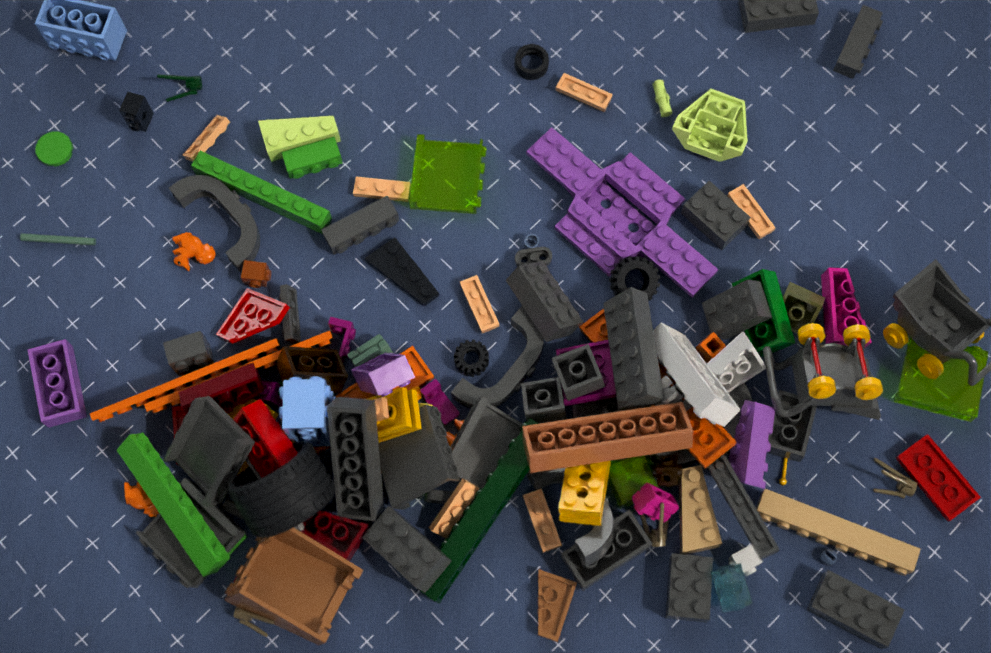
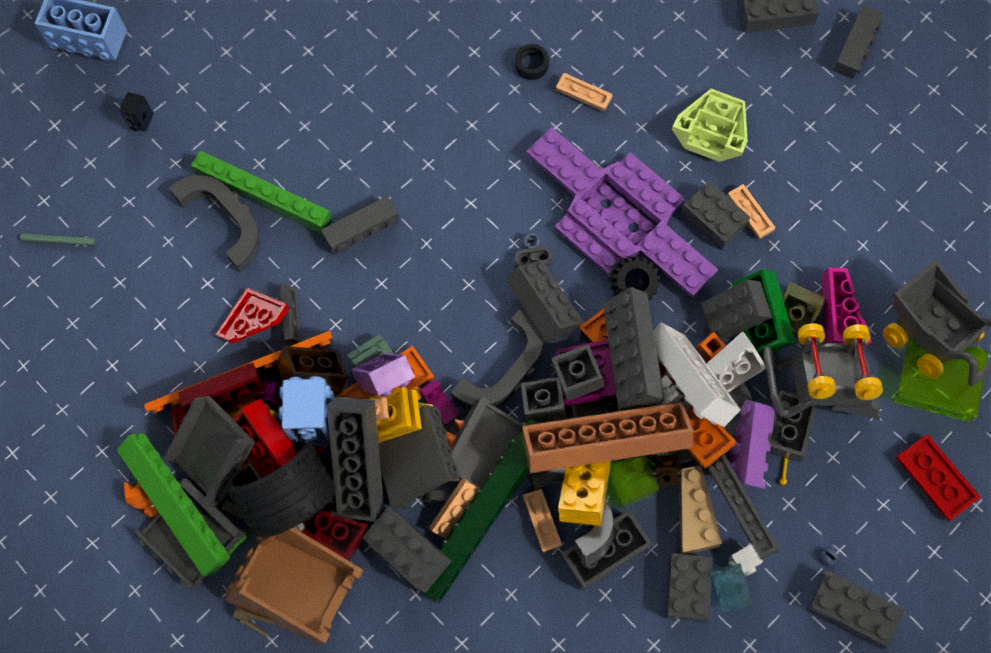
(54, 149): bright green tile -> none
(57, 383): medium lavender brick -> none
(180, 383): orange plate -> none
(188, 353): dark grey brick -> none
(189, 247): orange animal -> none
(192, 82): dark green plant -> none
(207, 137): light nougat plate -> none
(255, 274): dark orange brick -> none
(291, 133): yellowish green wedge -> none
(312, 158): bright green brick -> none
(343, 326): magenta bracket -> none
(380, 188): light nougat plate -> none
(399, 267): black wing -> none
(447, 176): clear neon green panel -> none
(475, 347): black tyre -> none
(479, 304): light nougat plate -> none
(553, 603): medium nougat wing -> none
(648, 502): dark pink brick -> none
(658, 535): dark tan plant -> none
(662, 98): yellowish green pin -> none
(837, 532): tan brick -> none
(904, 485): dark tan plant -> none

